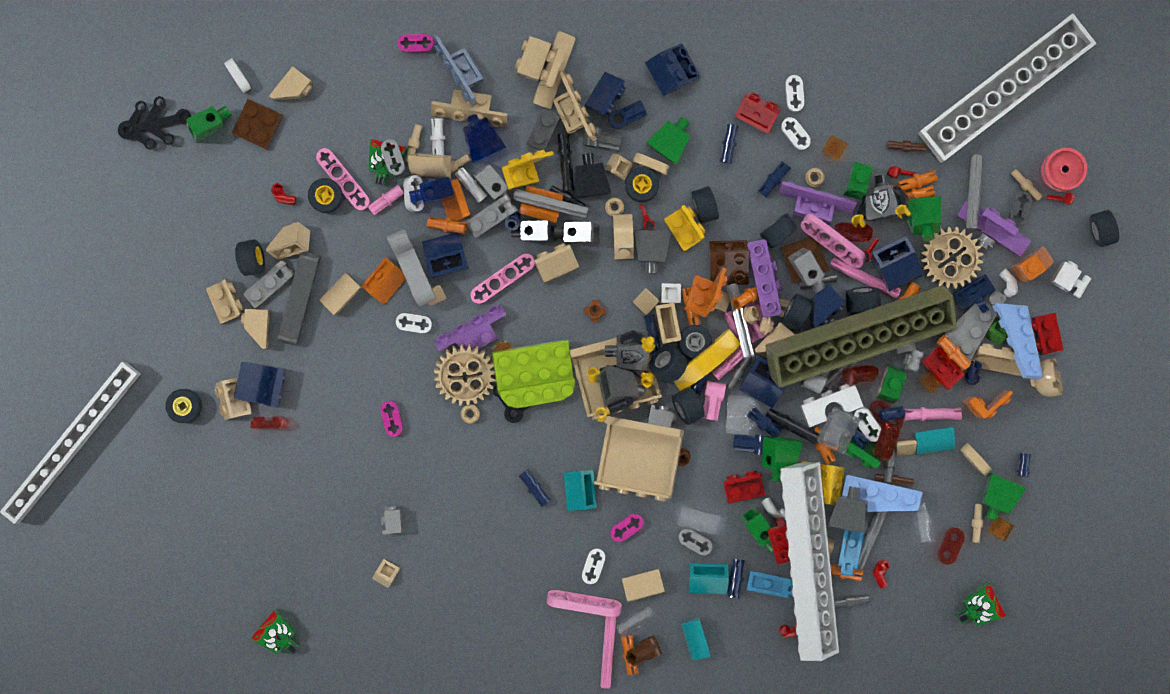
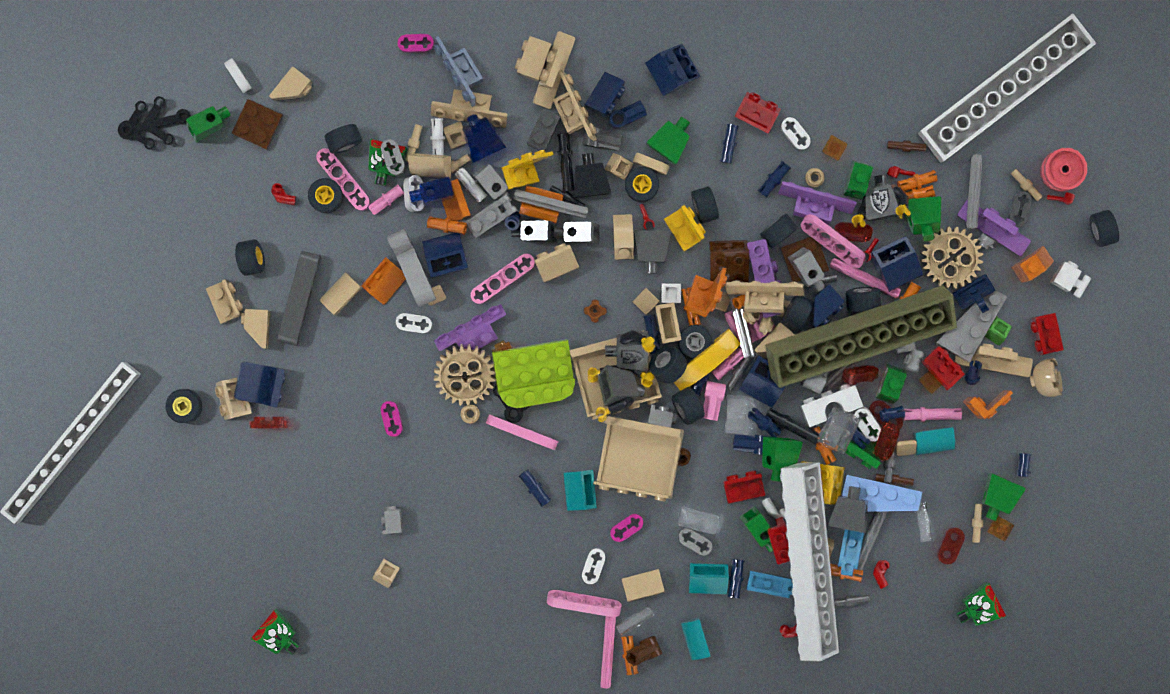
(268, 284): light grey plate -> none
(289, 241): tan slope -> none
(343, 138): none -> black wheel
(454, 135): none -> tan slope
(522, 432): none -> bright pink beam
(614, 201): tan plate -> none
(764, 296): none -> tan bracket
(799, 93): white beam -> none
(953, 352): orange pin -> none
(975, 459): tan beam -> none
(1011, 281): white arm -> none
(1021, 338): light blue wing -> none

